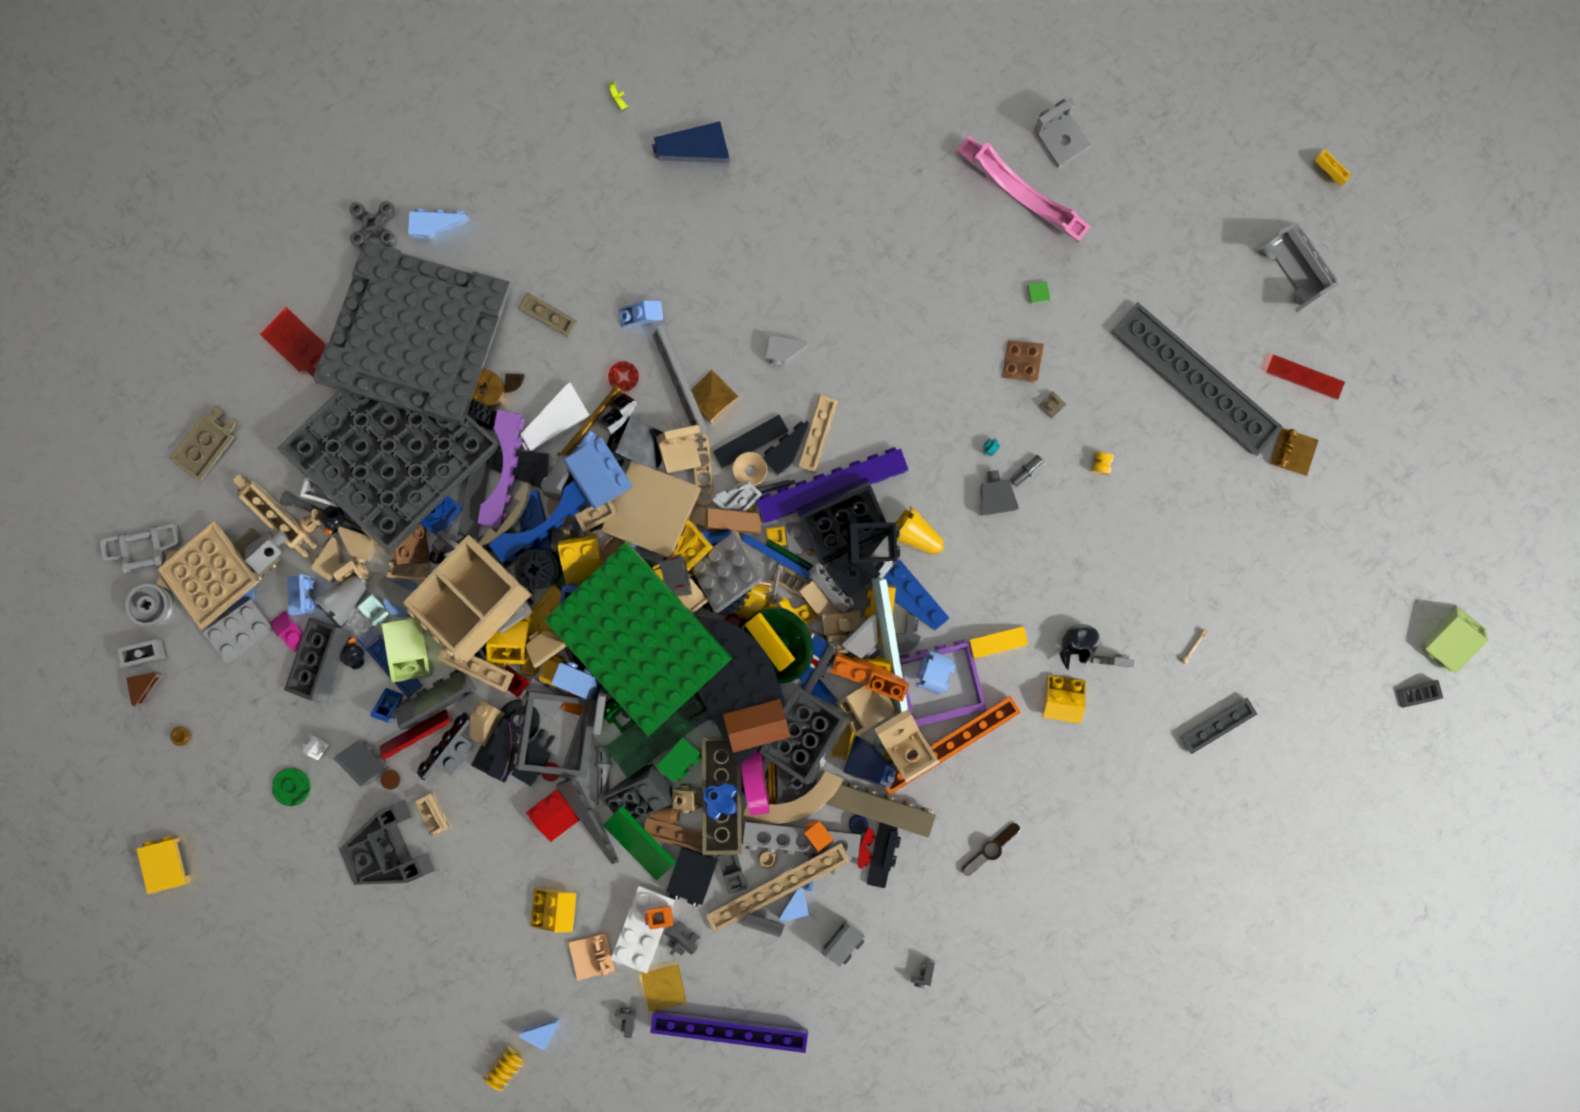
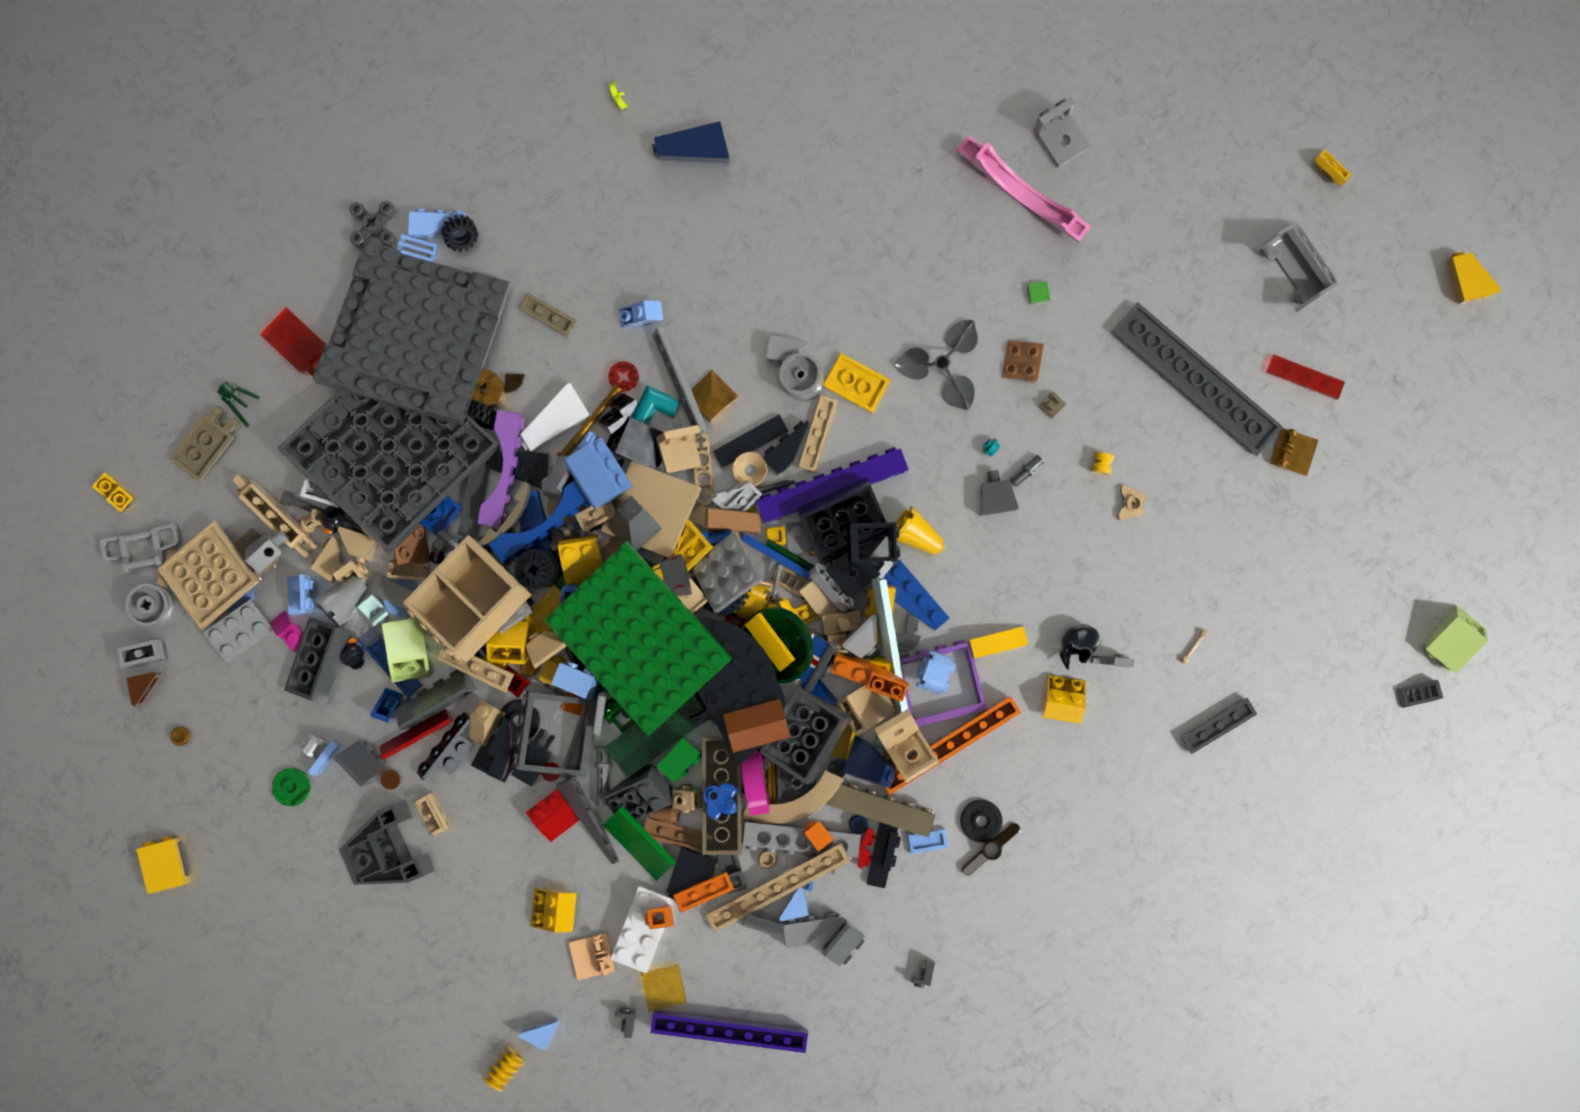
(113, 492): none -> yellow slope
(229, 392): none -> dark green plant
(324, 758): none -> light blue tile
(401, 244): none -> light blue tile
(456, 224): none -> black tyre
(633, 524): none -> dark grey slope
(652, 401): none -> teal brick
(689, 944): dark grey hips -> none
(703, 892): none -> orange tile
(792, 380): none -> light grey wheel
(804, 931): none -> light grey slope
(836, 767): none -> black wheel
(856, 383): none -> yellow tile
(915, 364): none -> dark grey plant
(920, 843): none -> light blue tile
(972, 812): none -> black wheel
(1129, 510): none -> tan animal
(1470, 278): none -> yellow slope

